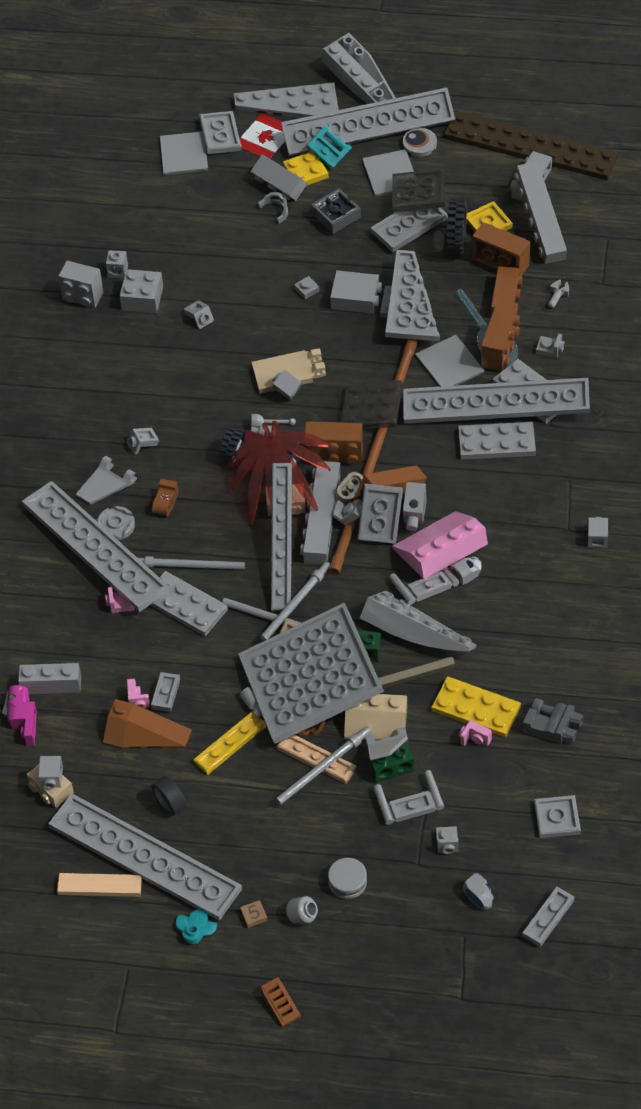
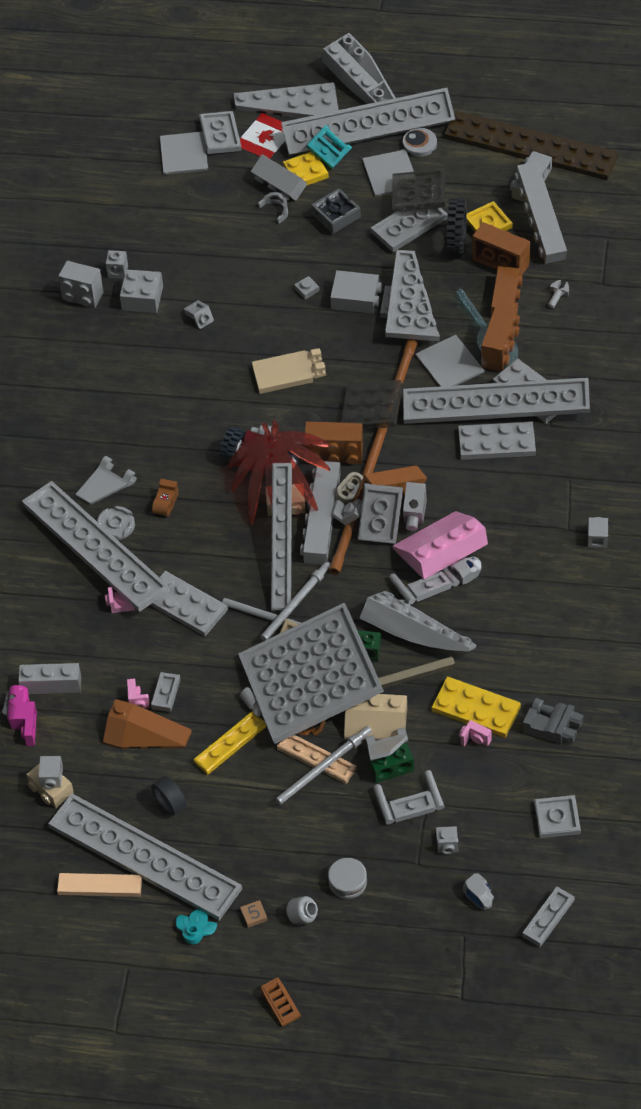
(141, 438): light grey bracket -> none
(150, 562): light grey bar -> none
(257, 420): light grey hinge -> none
(286, 384): light grey brick -> none
(550, 347): light grey bracket -> none

